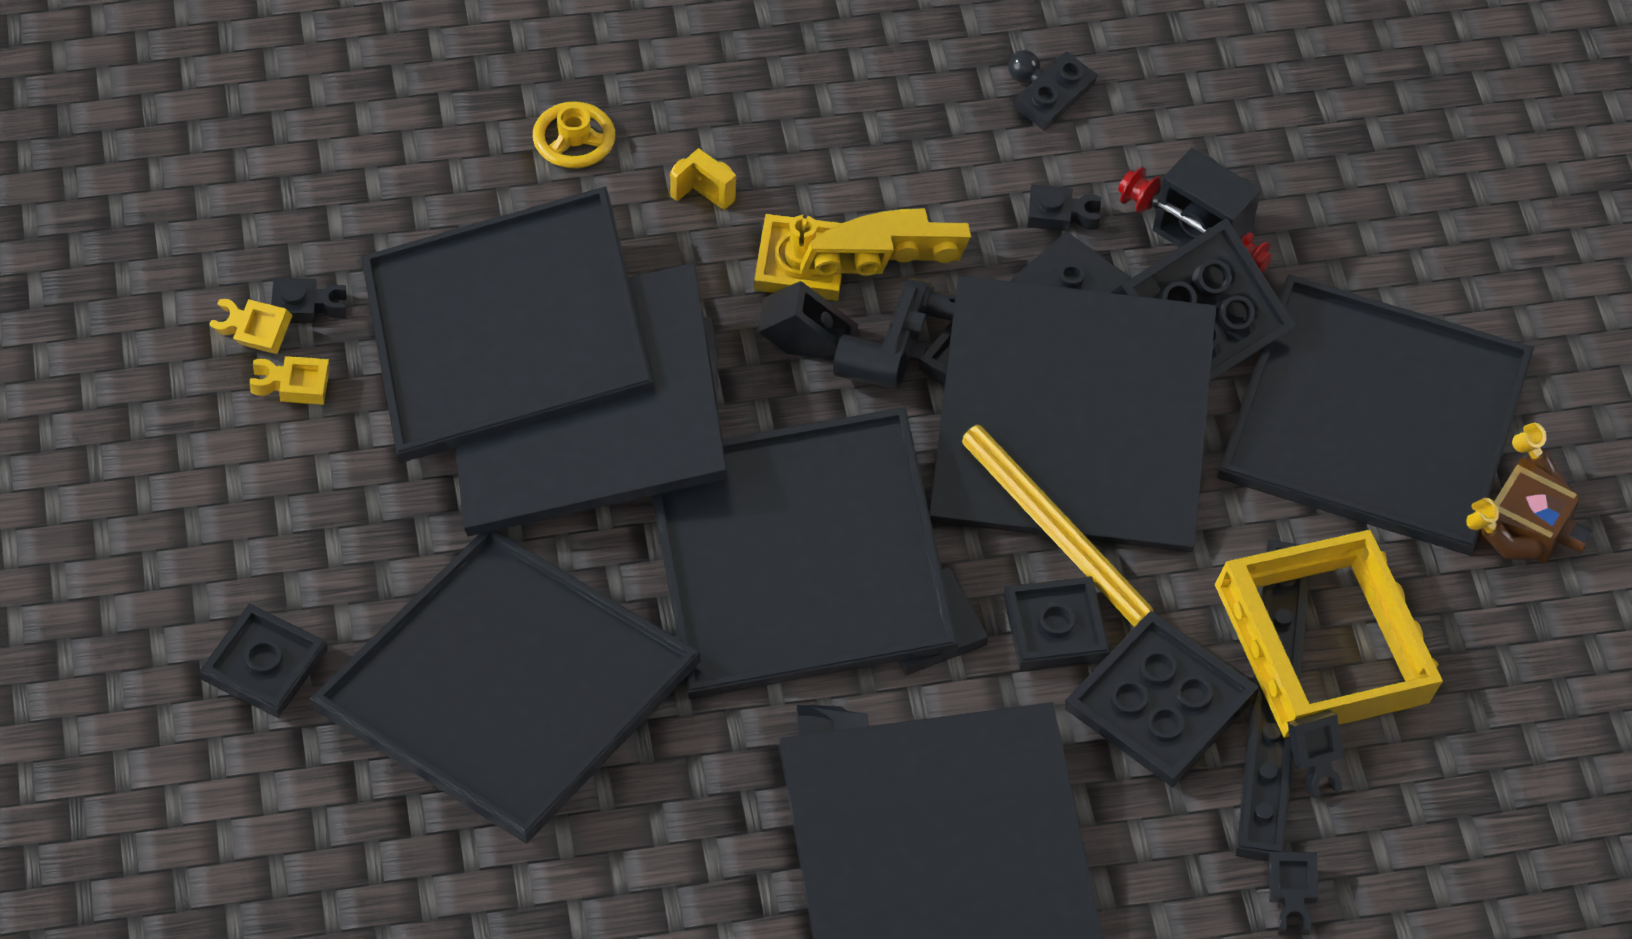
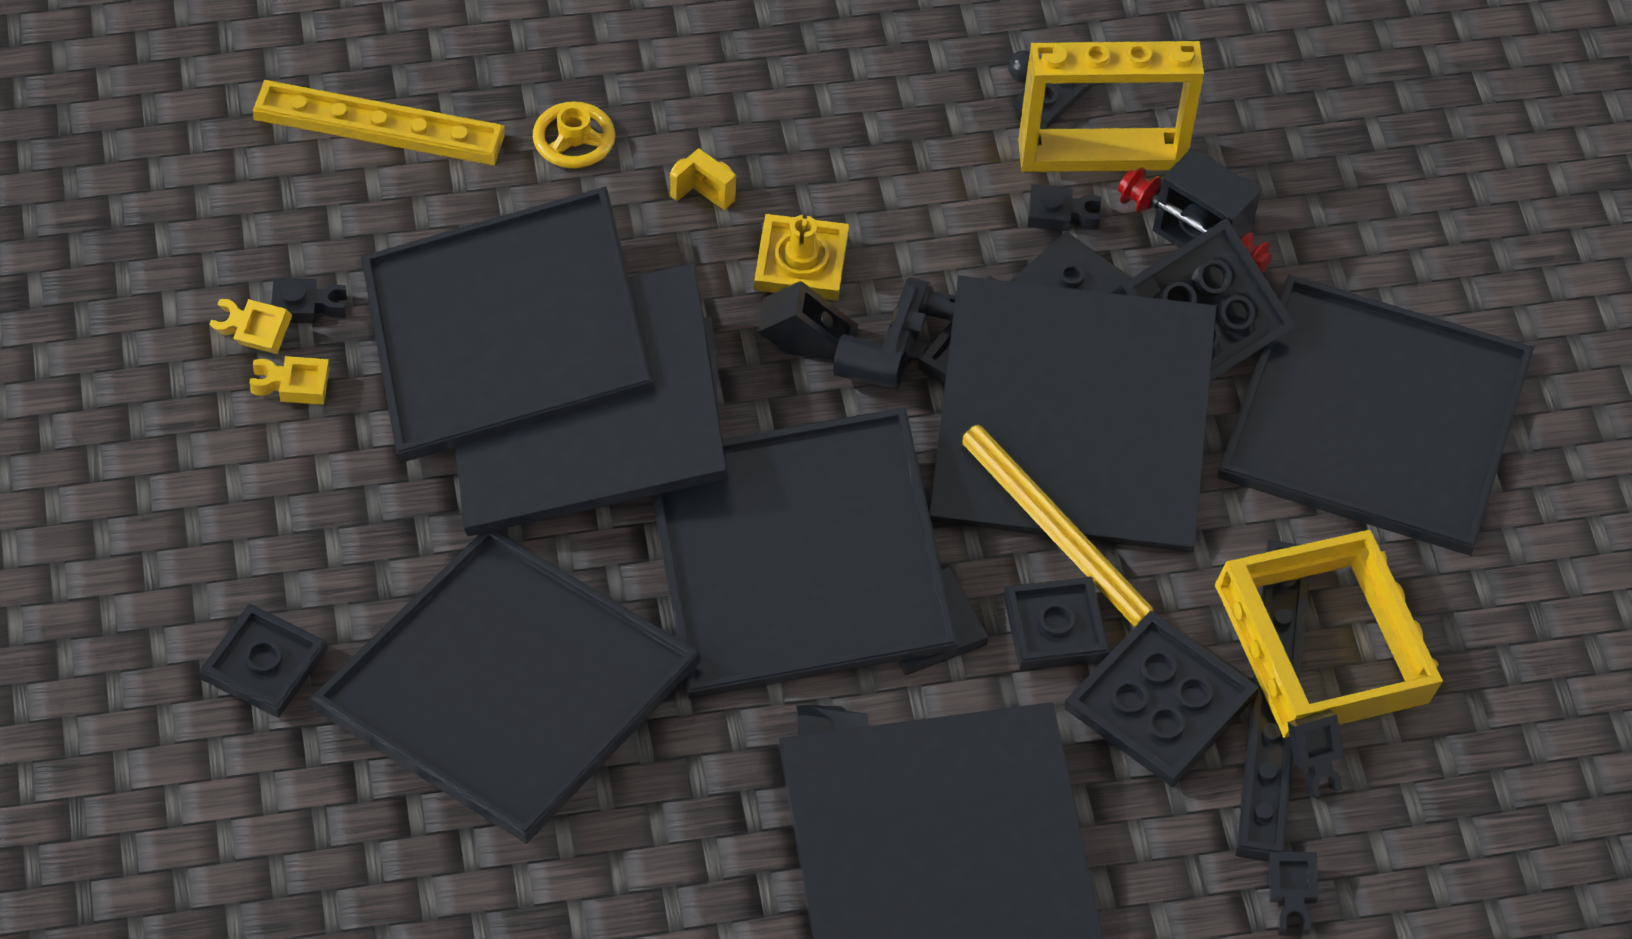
(379, 122): none -> yellow tile
(872, 240): yellow slope -> none
(1108, 147): none -> yellow window
(1532, 507): reddish brown torso -> none

